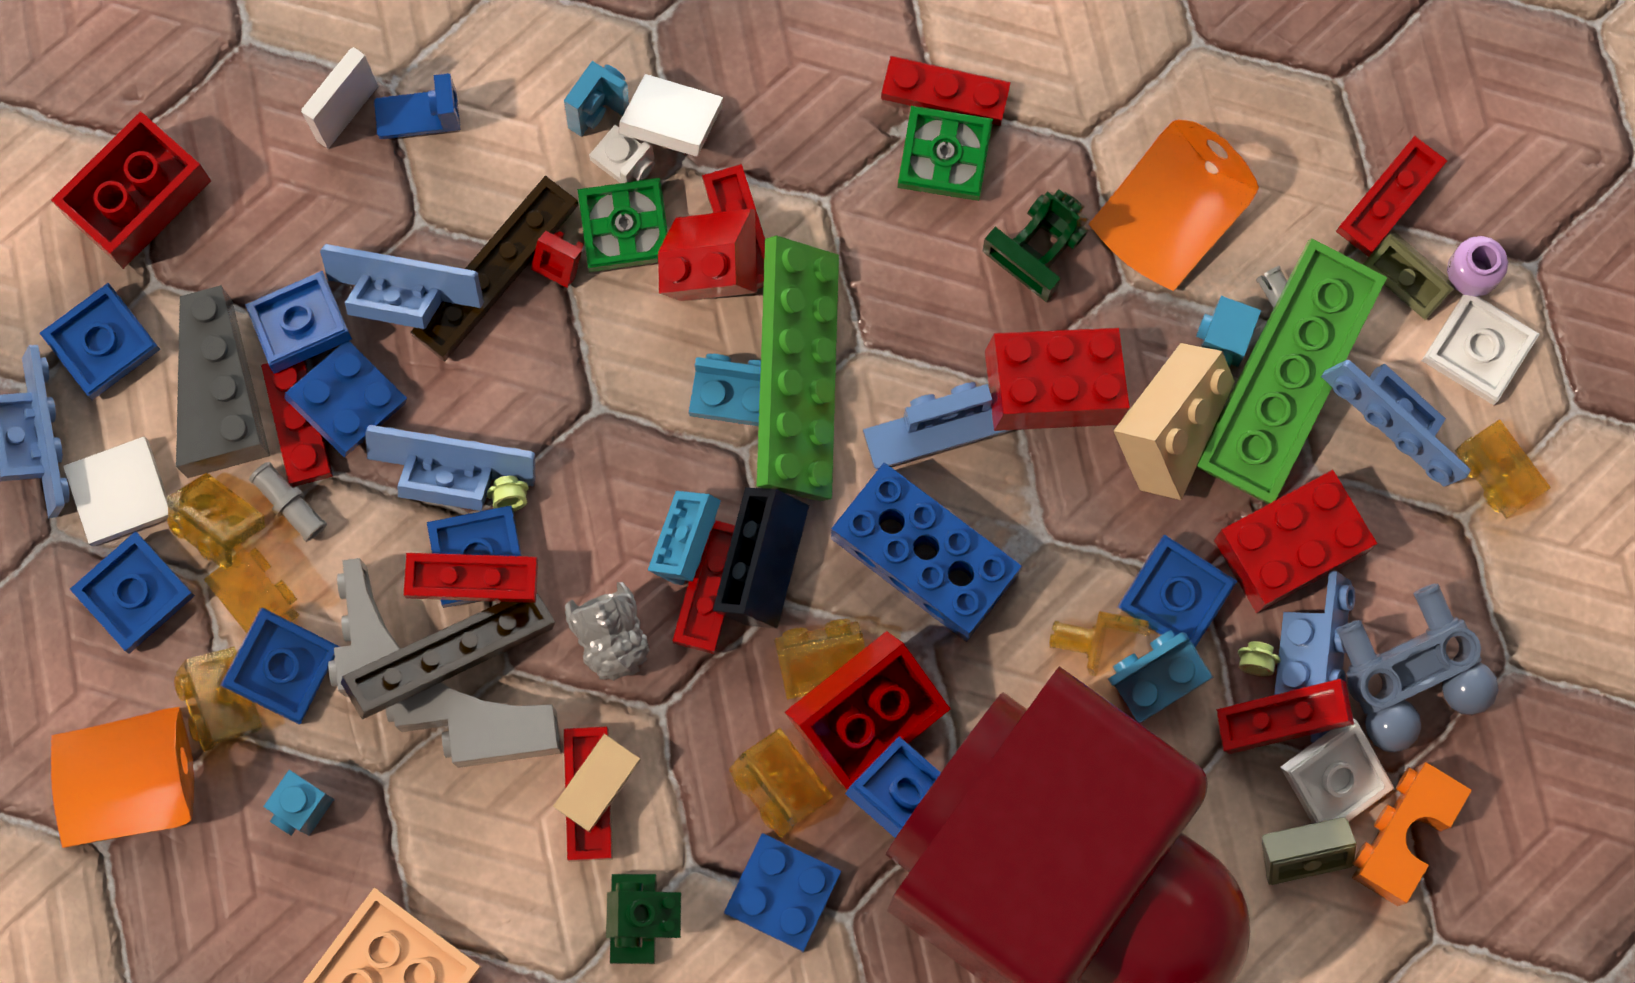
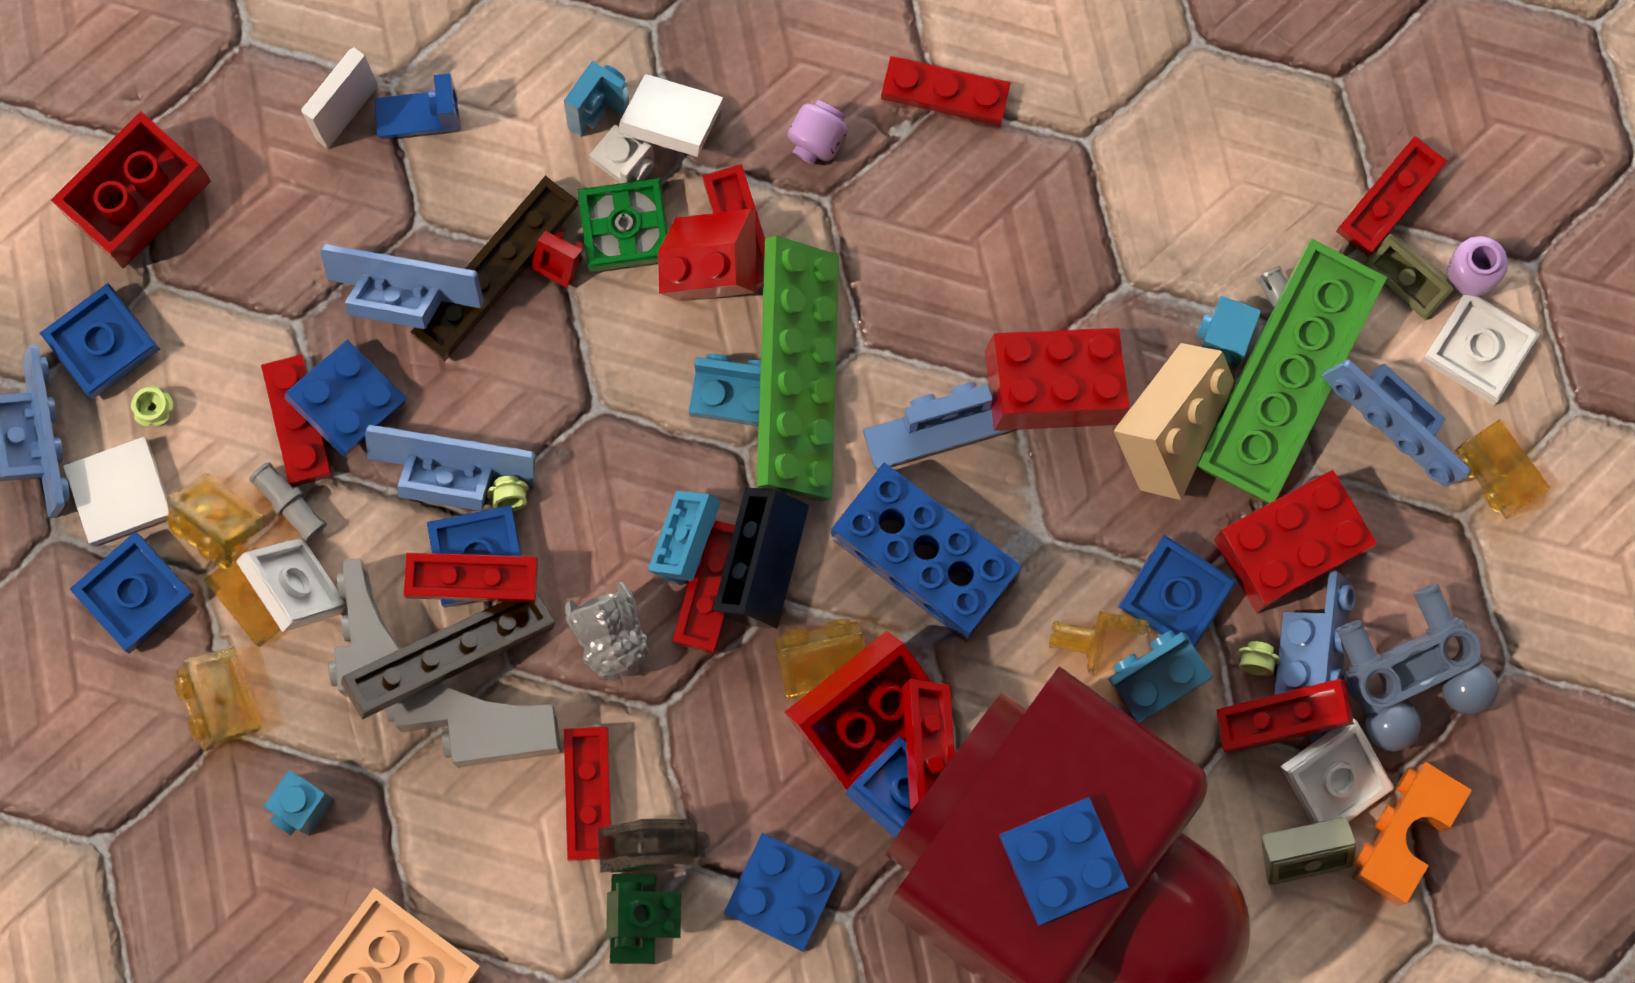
(122, 778): orange piece -> none
(142, 401): none -> yellowish green plate
(216, 395): dark grey wedge -> none
(279, 666): blue plate -> none
(291, 584): none -> white tile
(298, 322): plate -> none
(597, 783): tan tile -> none
(663, 844): none -> clear smoke torso
(779, 782): clear yellow bracket -> none
(817, 132): none -> lavender head
(927, 734): none -> red plate
(945, 153): green piece -> none
(1060, 217): dark green tile -> none
(1063, 861): none -> blue plate
(1172, 206): orange piece -> none

